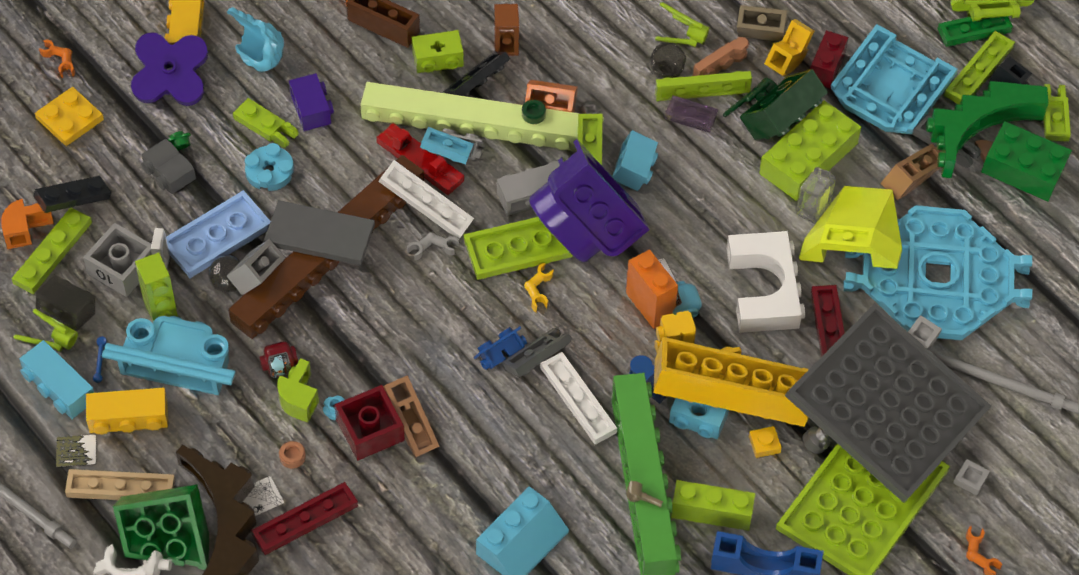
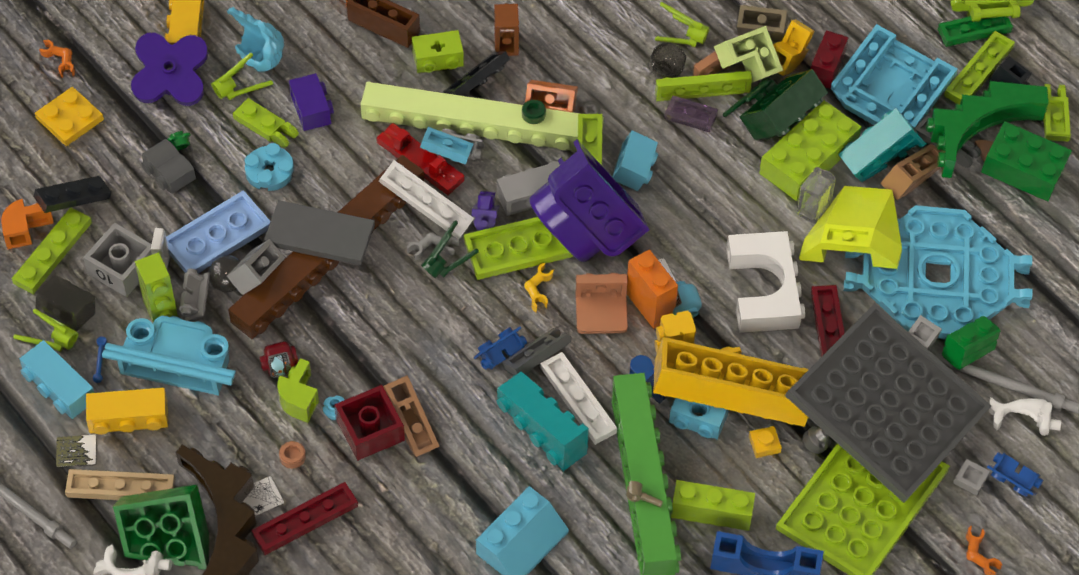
(194, 302): none -> light grey hinge
(225, 84): none -> lime plant
(435, 263): none -> dark green plant
(485, 211): none -> dark purple hips
(543, 421): none -> teal wedge
(601, 303): none -> nougat bracket
(755, 52): none -> yellowish green brick
(880, 144): none -> wedge
(971, 342): none -> green brick
(1023, 481): none -> blue hinge
(1034, 407): none -> white animal

